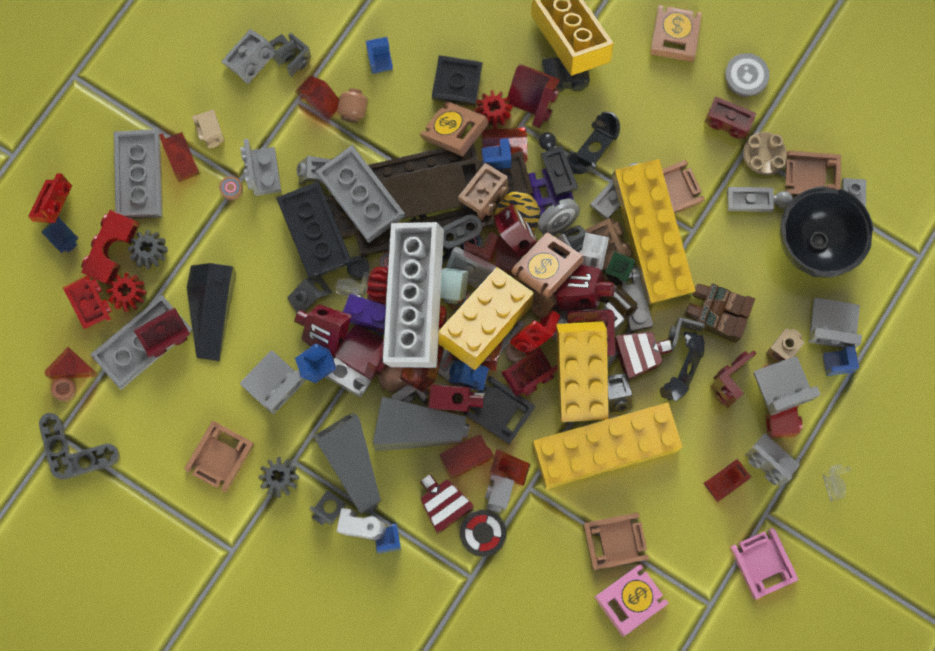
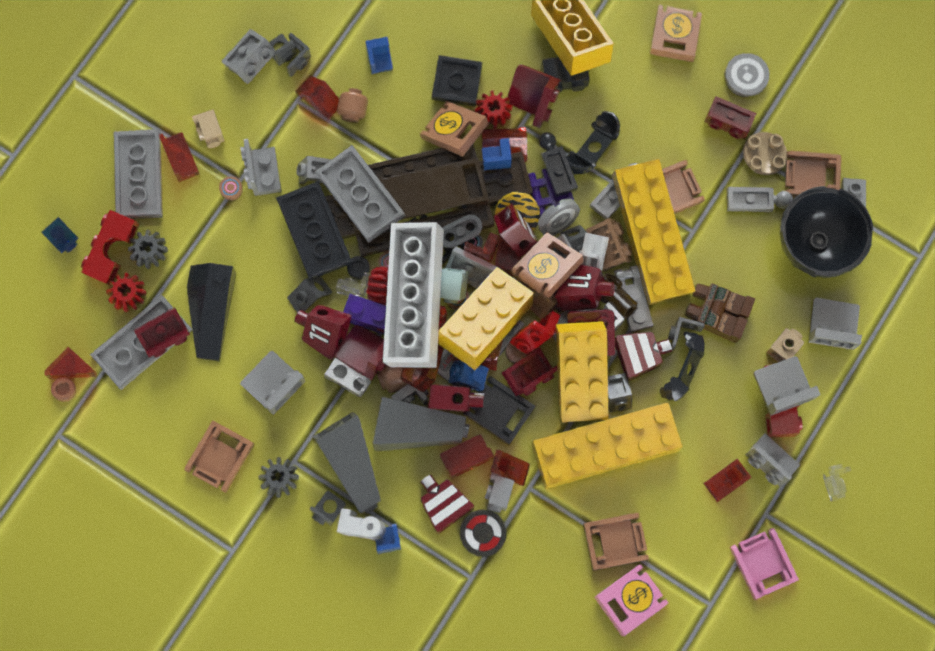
(50, 200): red bracket -> none
(72, 460): dark grey beam -> none
(87, 302): red bracket -> none
(315, 363): blue panel -> none
(484, 190): medium nougat bracket -> none
(620, 266): dark green tile -> none
(724, 387): bracket -> none
(841, 361): blue panel -> none

